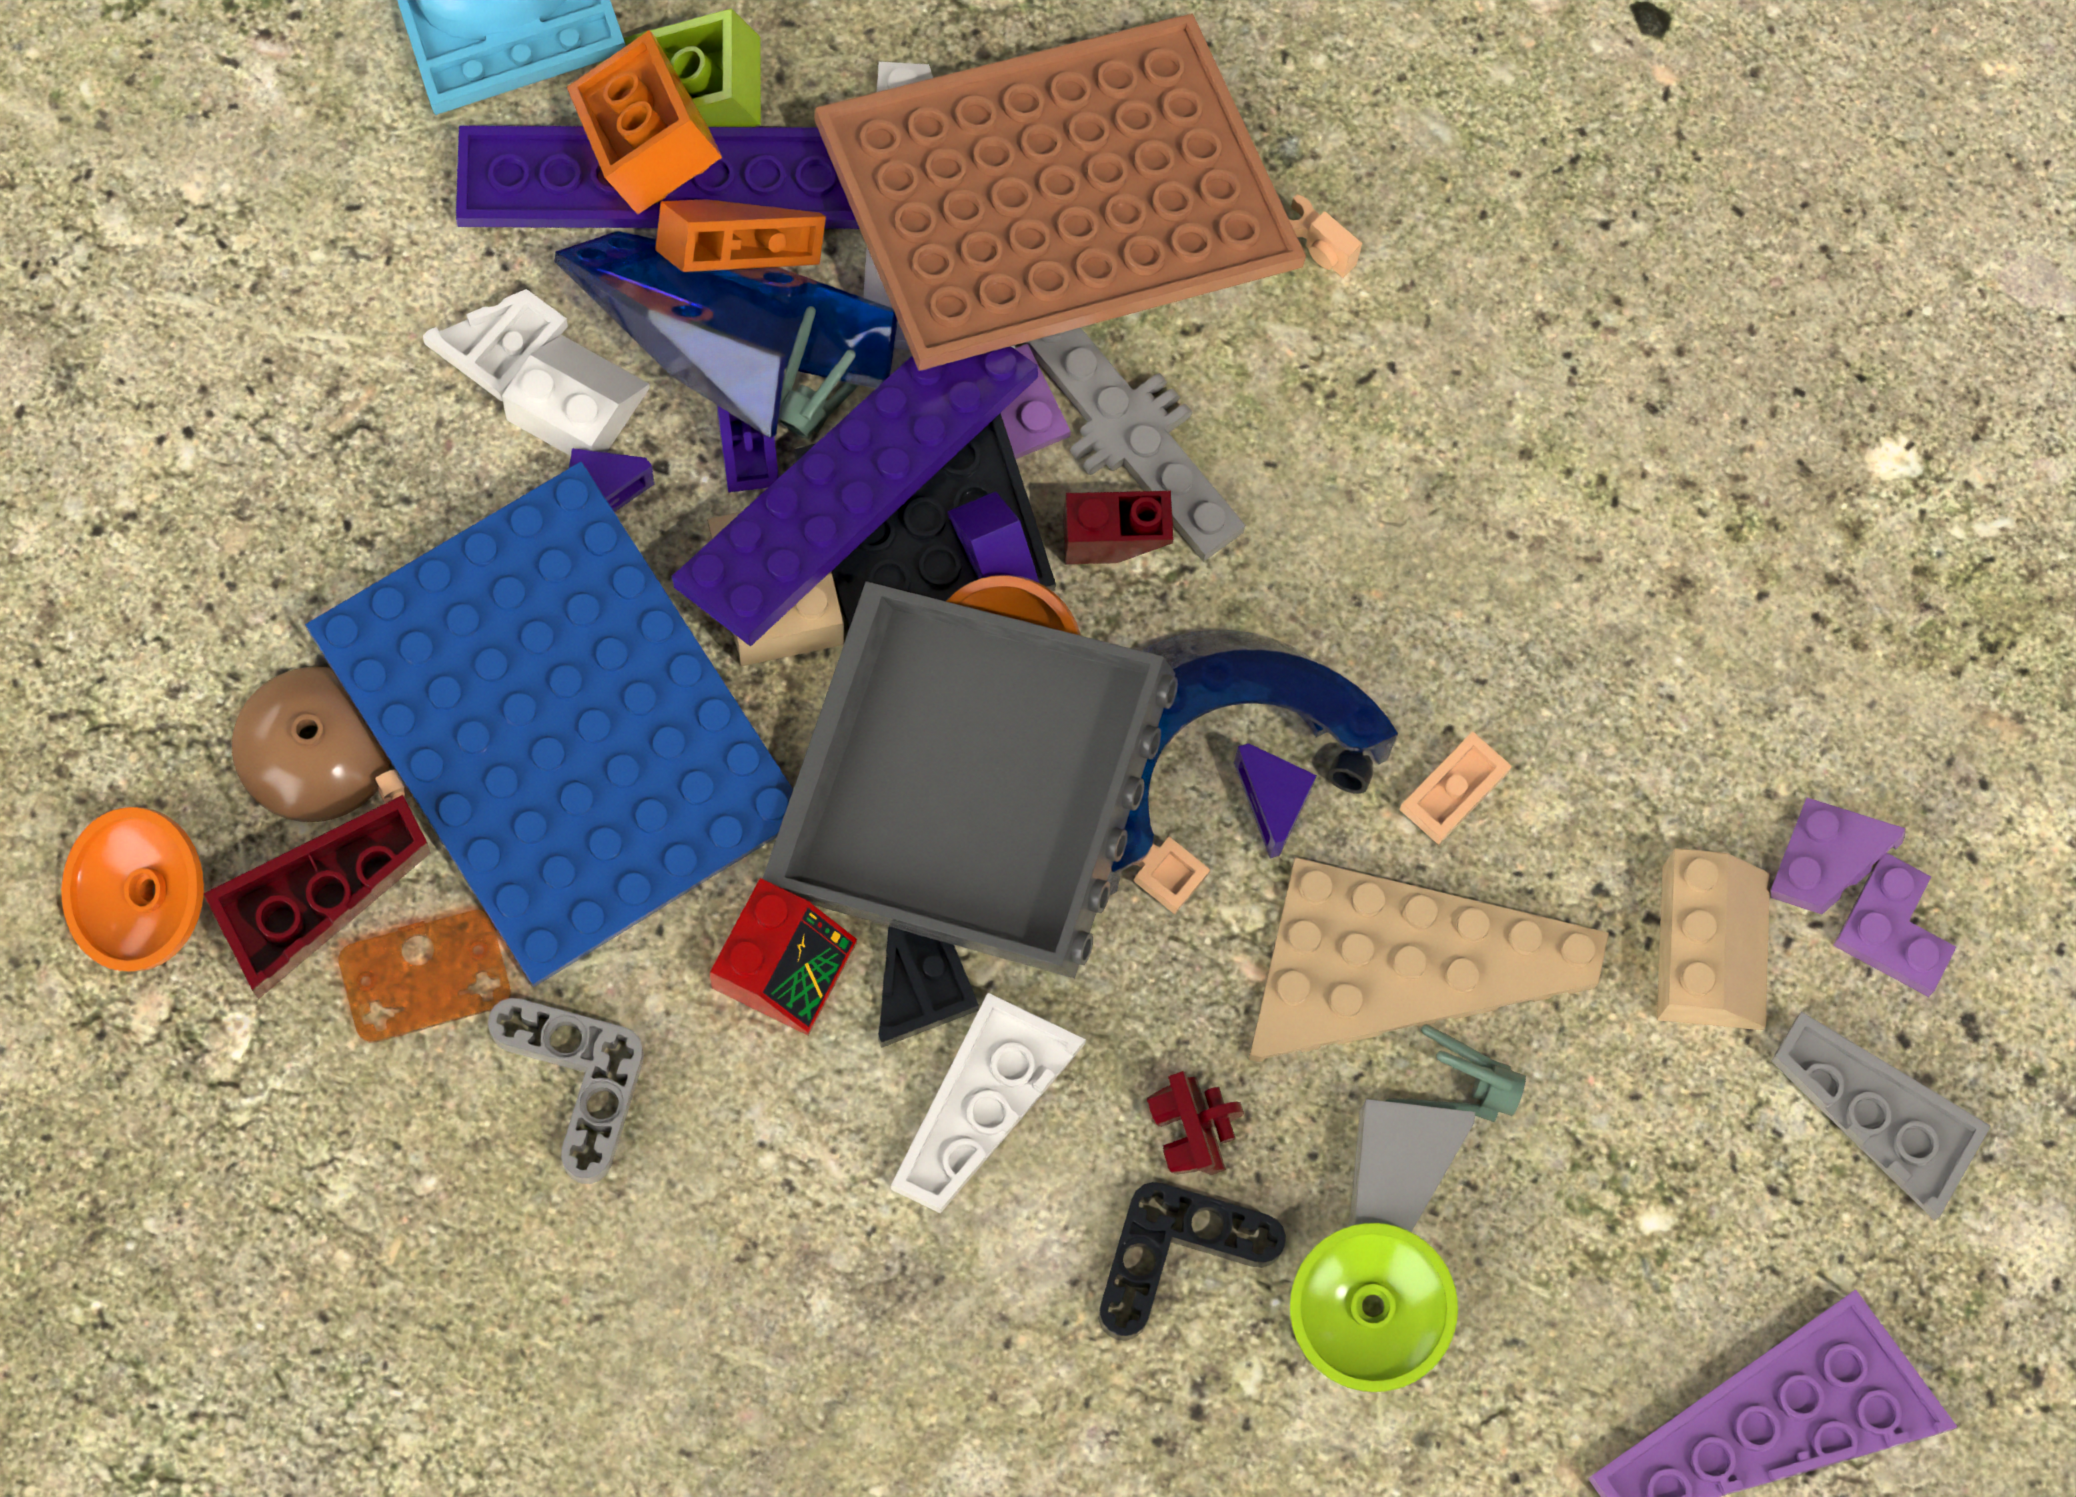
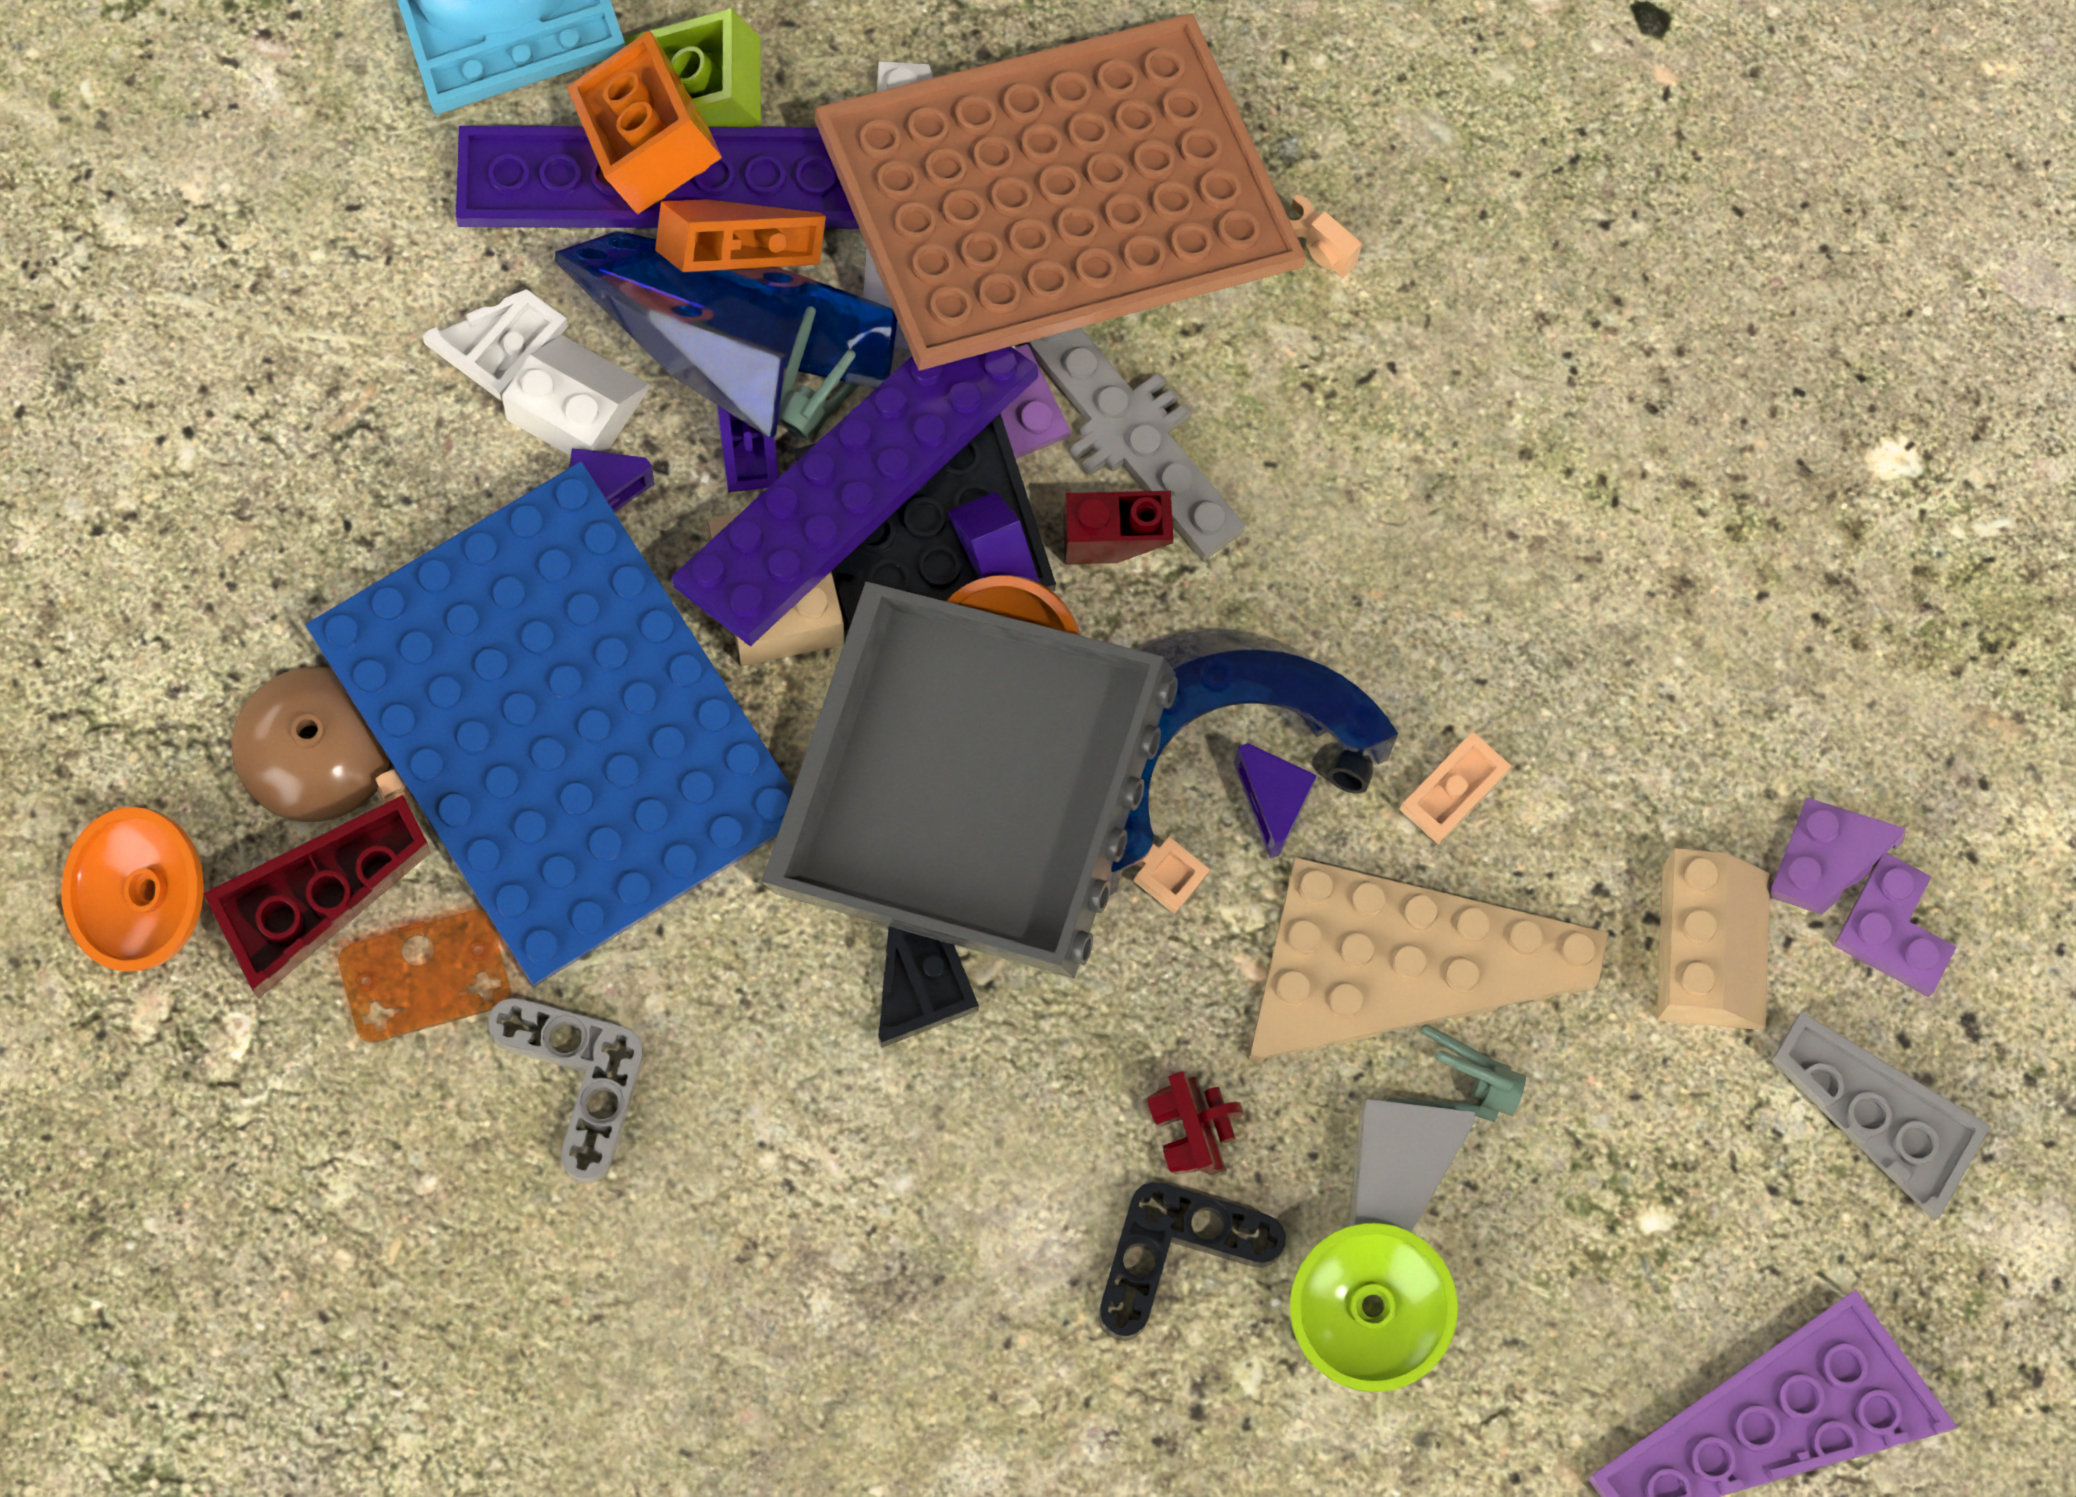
(782, 957): red slope -> none
(987, 1091): white wing -> none

